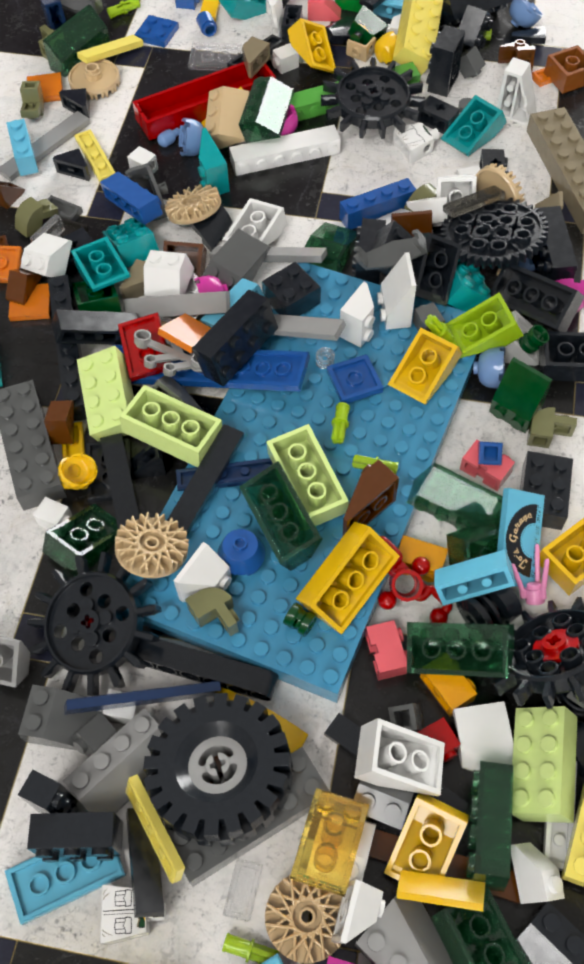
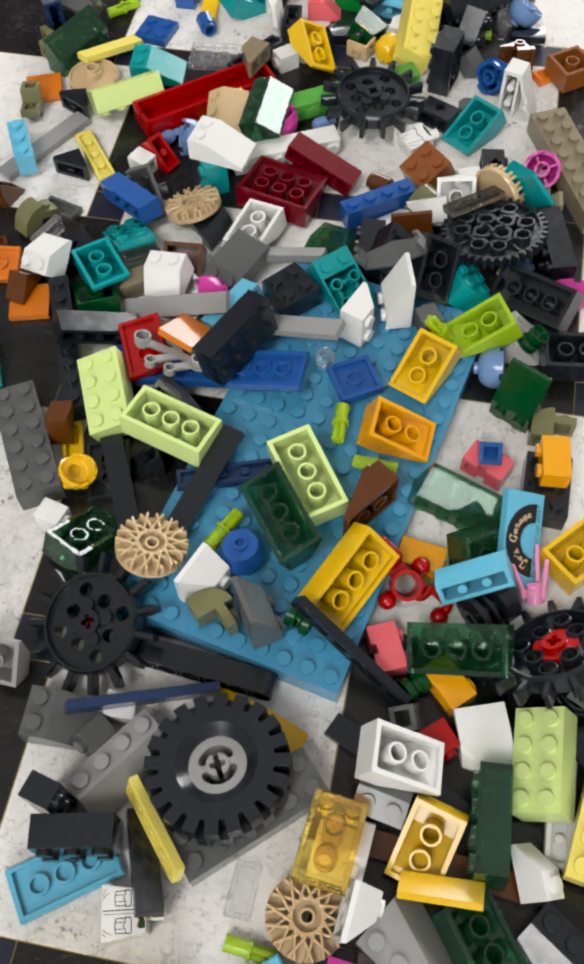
(124, 92): none -> yellowish green brick
(137, 255): none -> clear smoke tile
(150, 58): none -> slope
(165, 156): none -> red slope
(219, 144): none -> white slope
(224, 528): none -> lime axle
(256, 613): none -> dark grey slope
(283, 186): none -> dark red slope
(316, 158): none -> dark red brick
(322, 122): none -> medium blue cylinder
(338, 277): none -> teal slope
(350, 650): none -> black tile
(377, 180): none -> reddish brown brick
(395, 431): none -> light orange slope
(415, 685): none -> dark green wheel
(426, 165): none -> dark orange brick
(490, 76): none -> blue cone
(531, 185): none -> teal slope
(545, 165): none -> dark pink cylinder
(554, 461): none -> light orange brick

